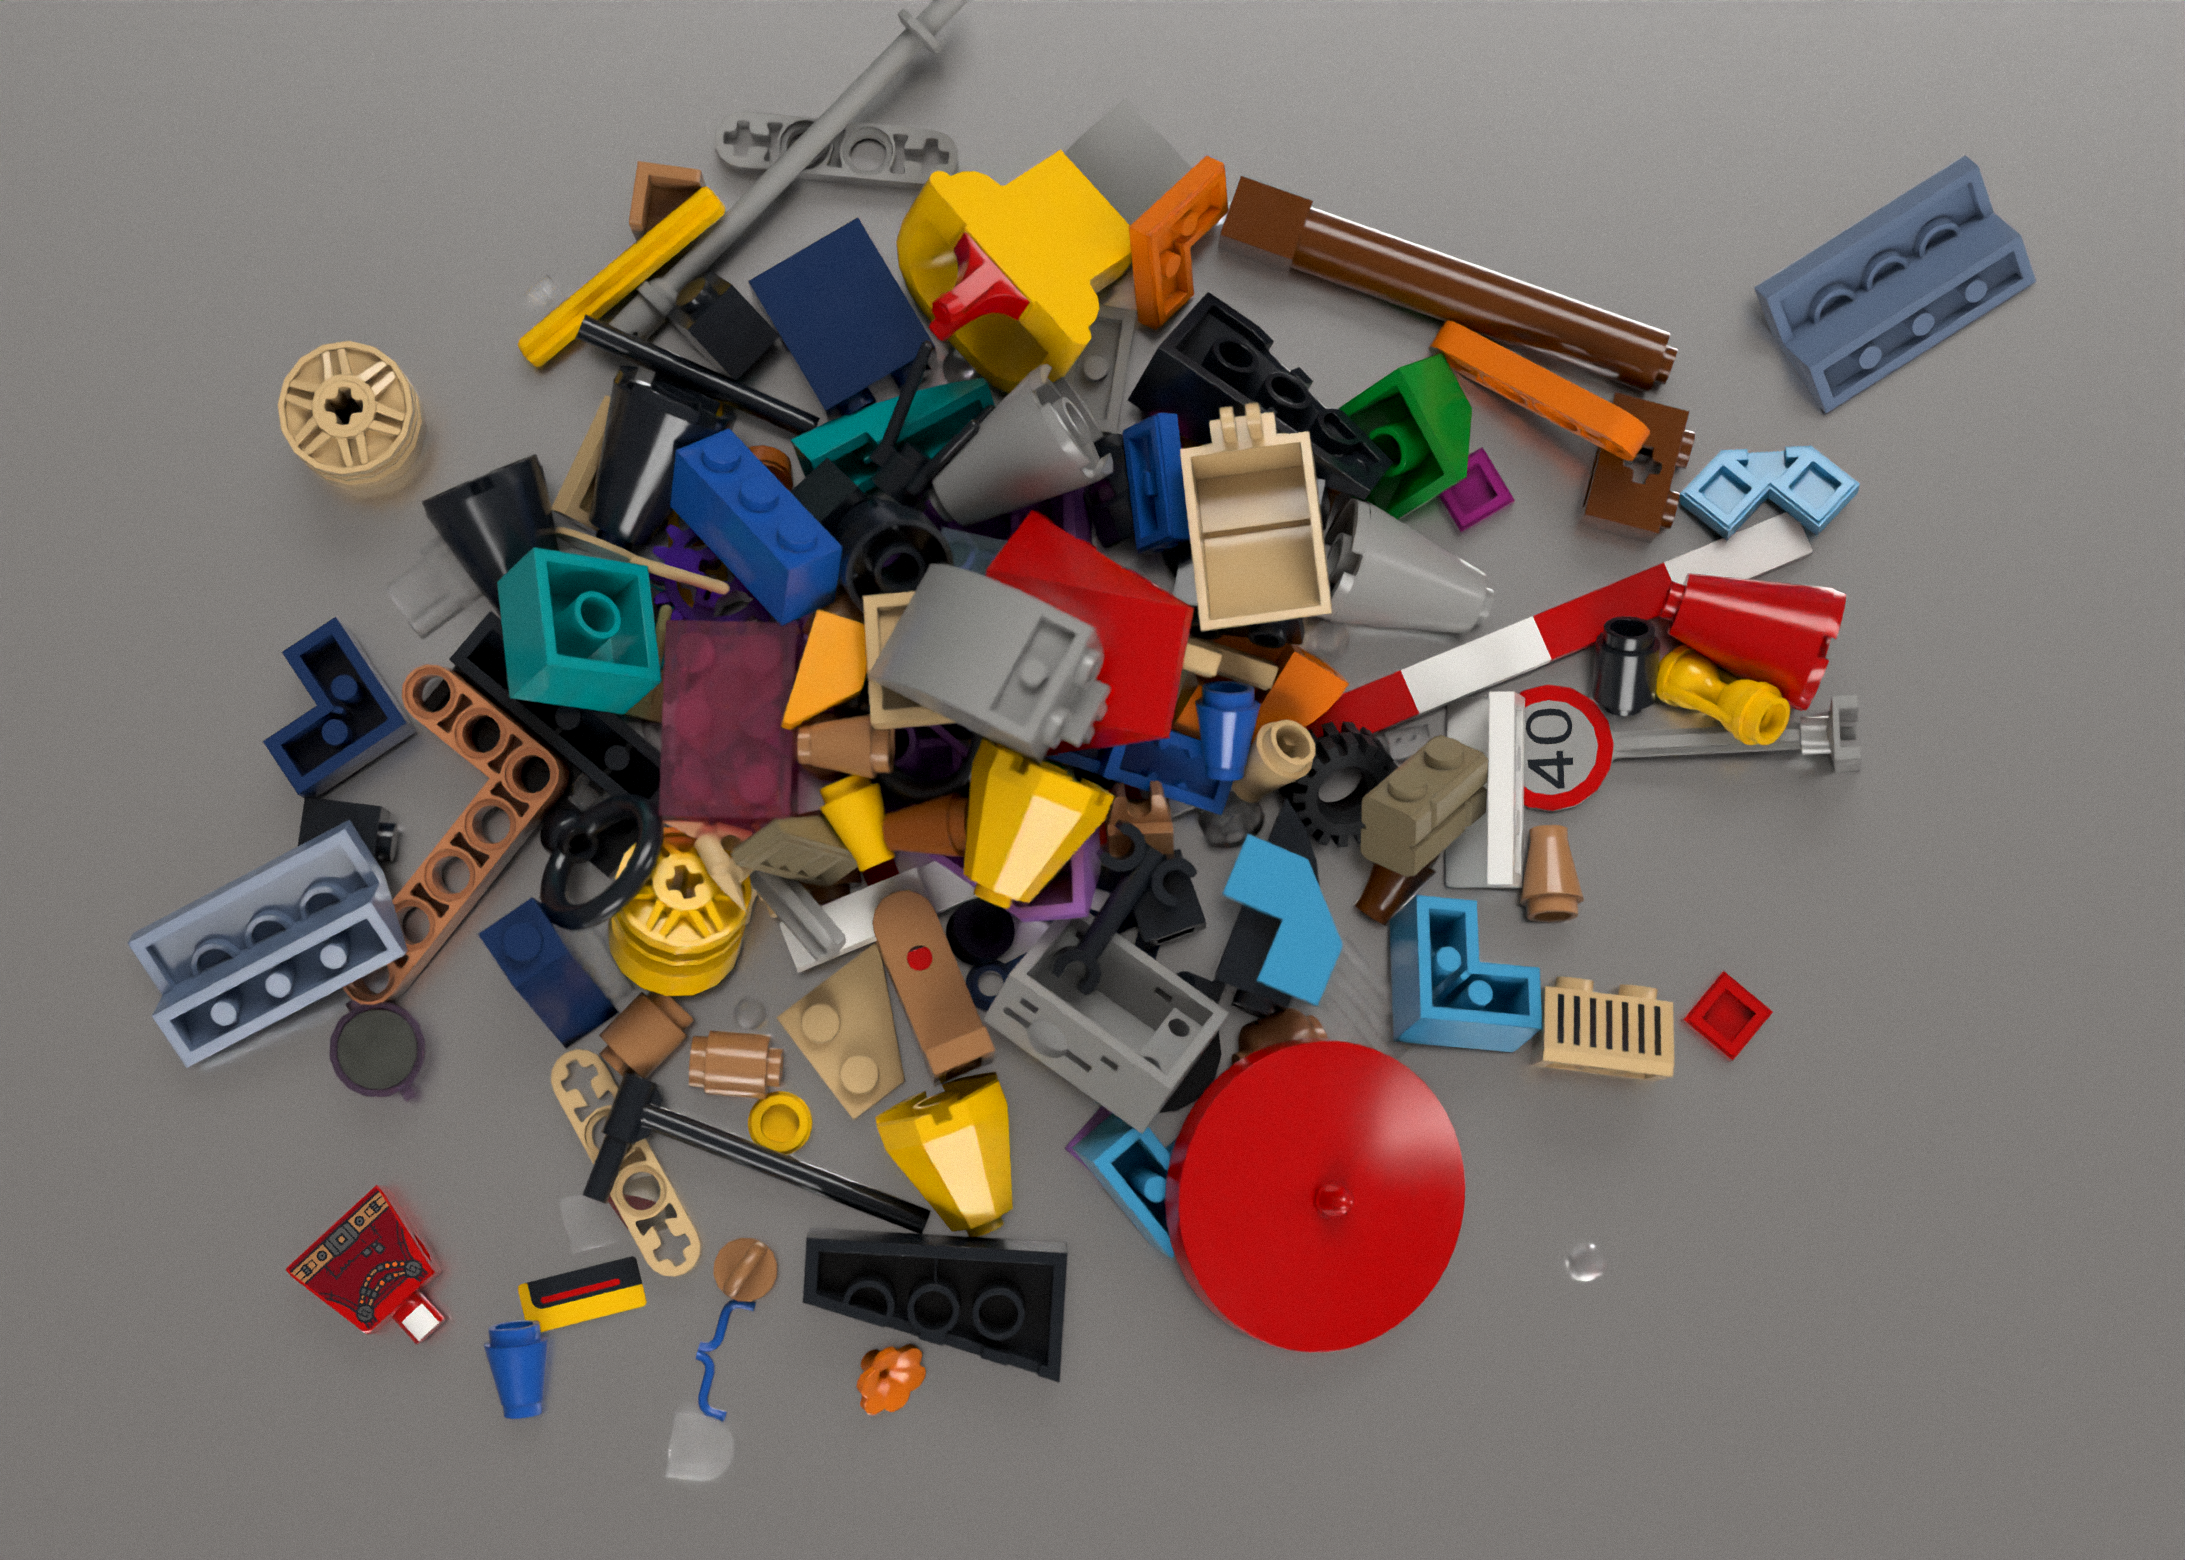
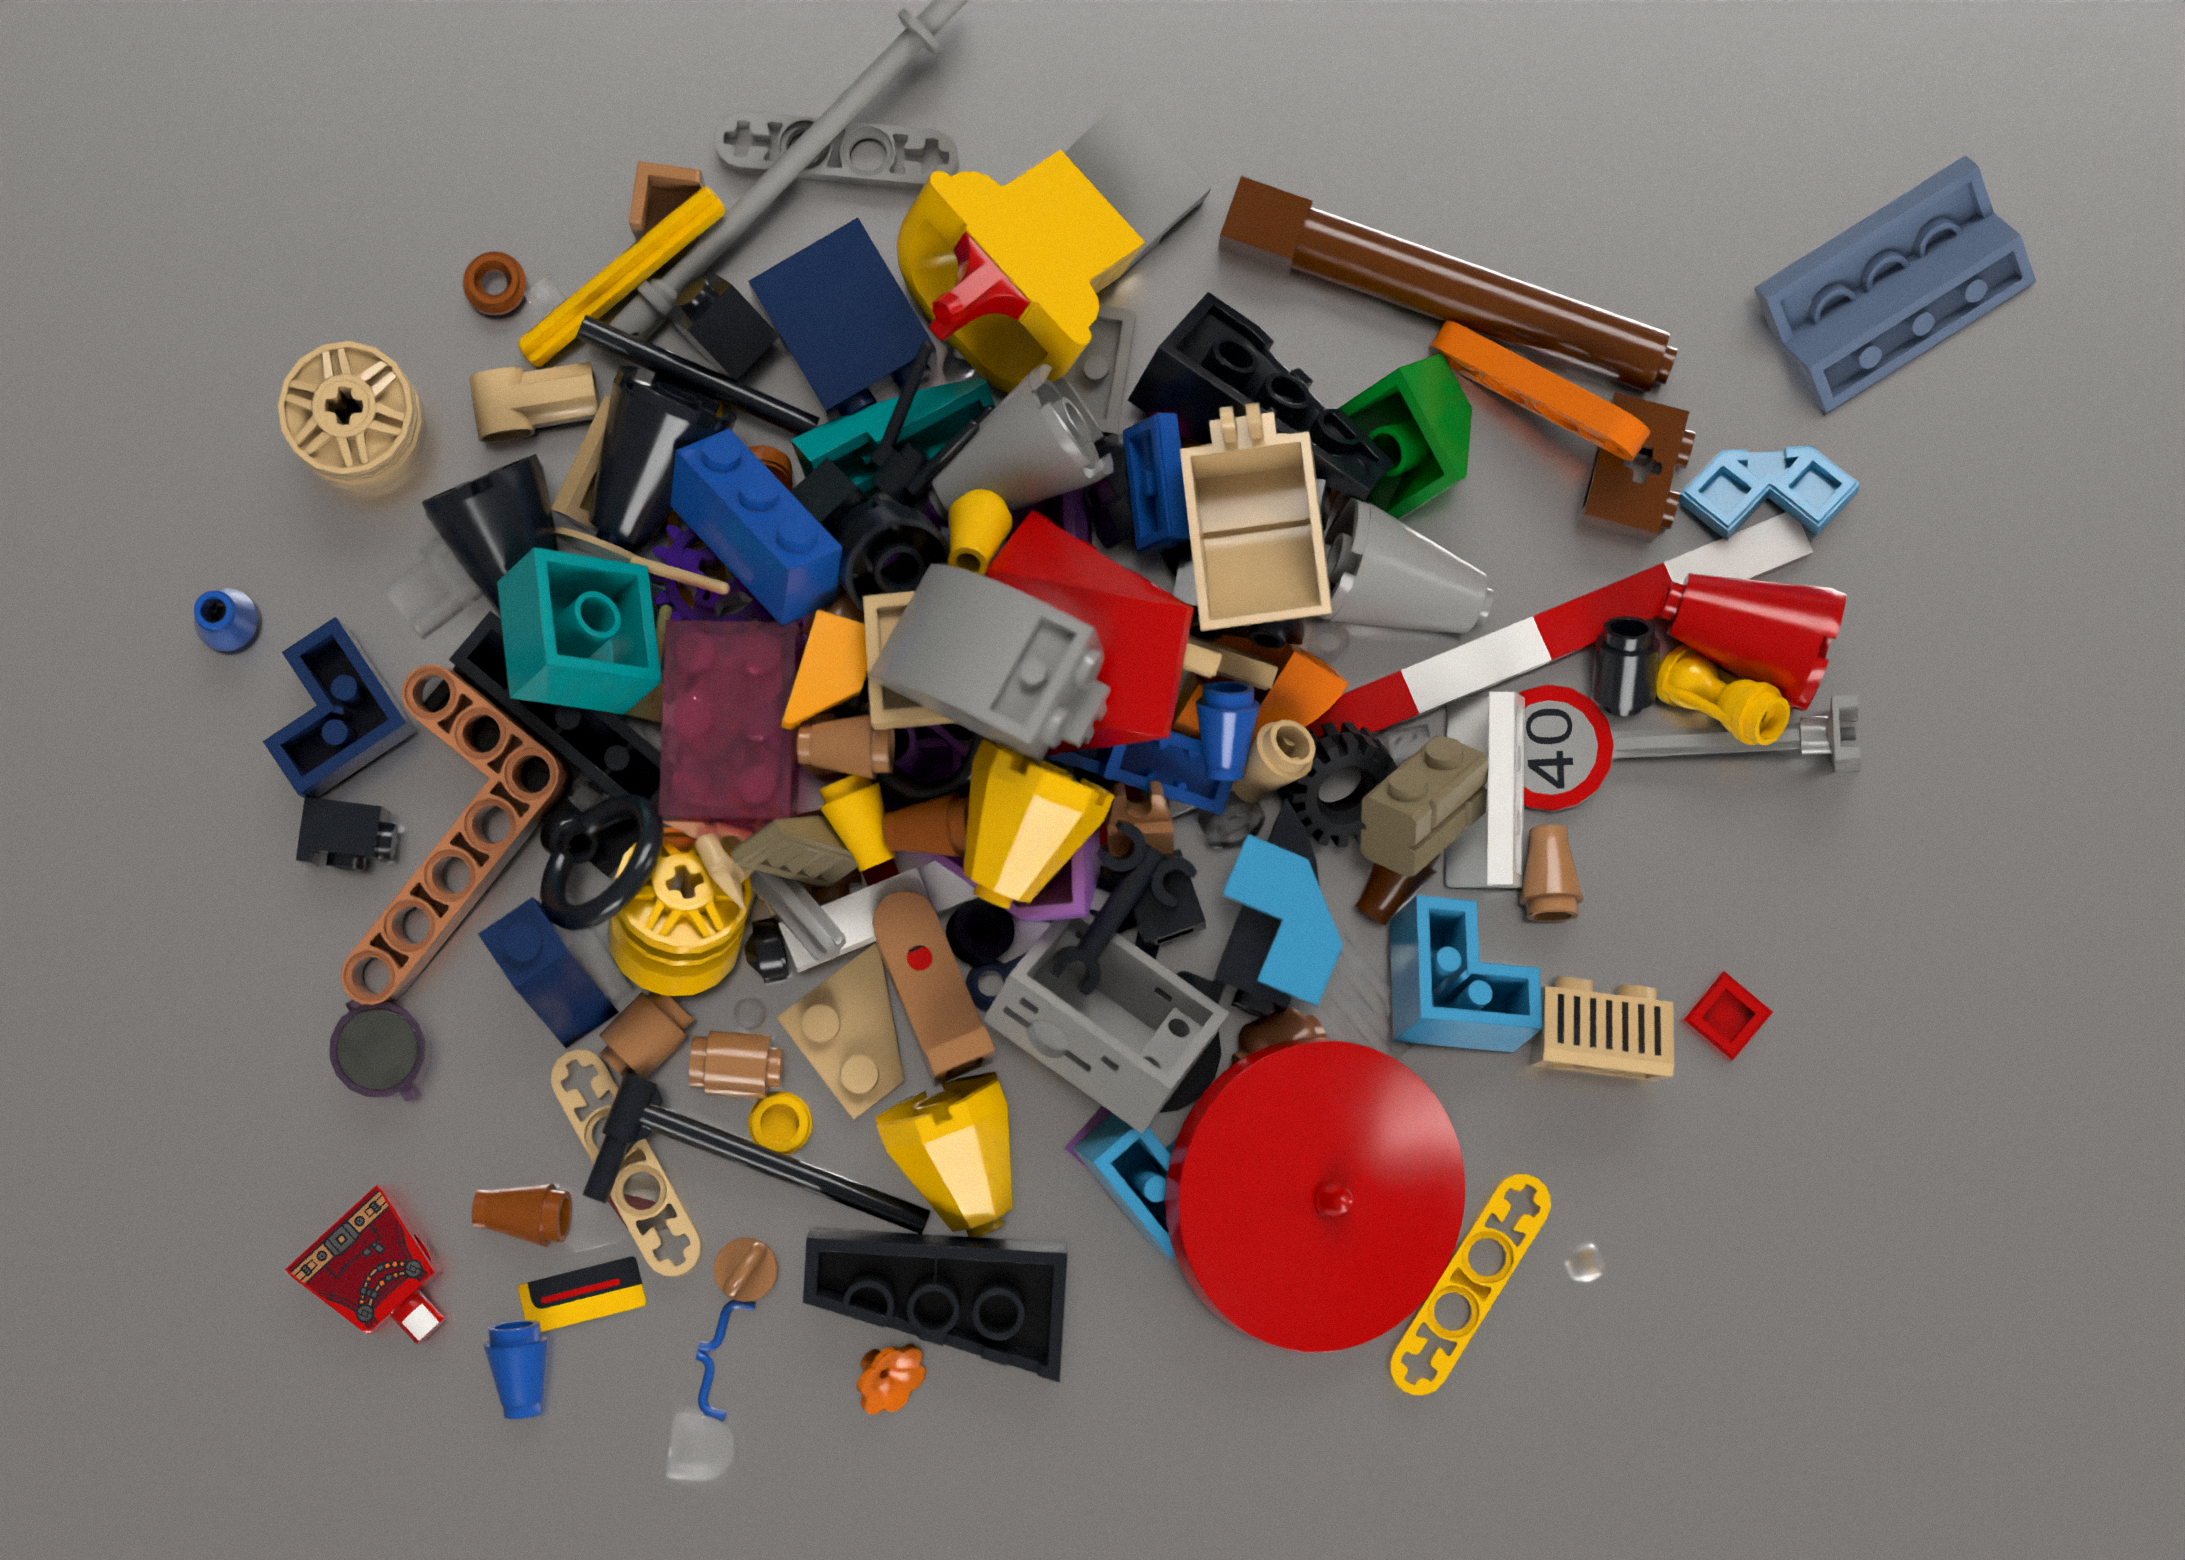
(235, 627): none -> blue cone
(269, 943): sand blue slope -> none
(494, 264): none -> dark orange plate
(515, 402): none -> tan piece
(526, 1213): none -> dark orange cone
(766, 950): none -> black tile
(977, 529): none -> yellow cone
(1164, 237): orange tile -> none
(1476, 1289): none -> yellow beam
(1477, 495): magenta tile -> none

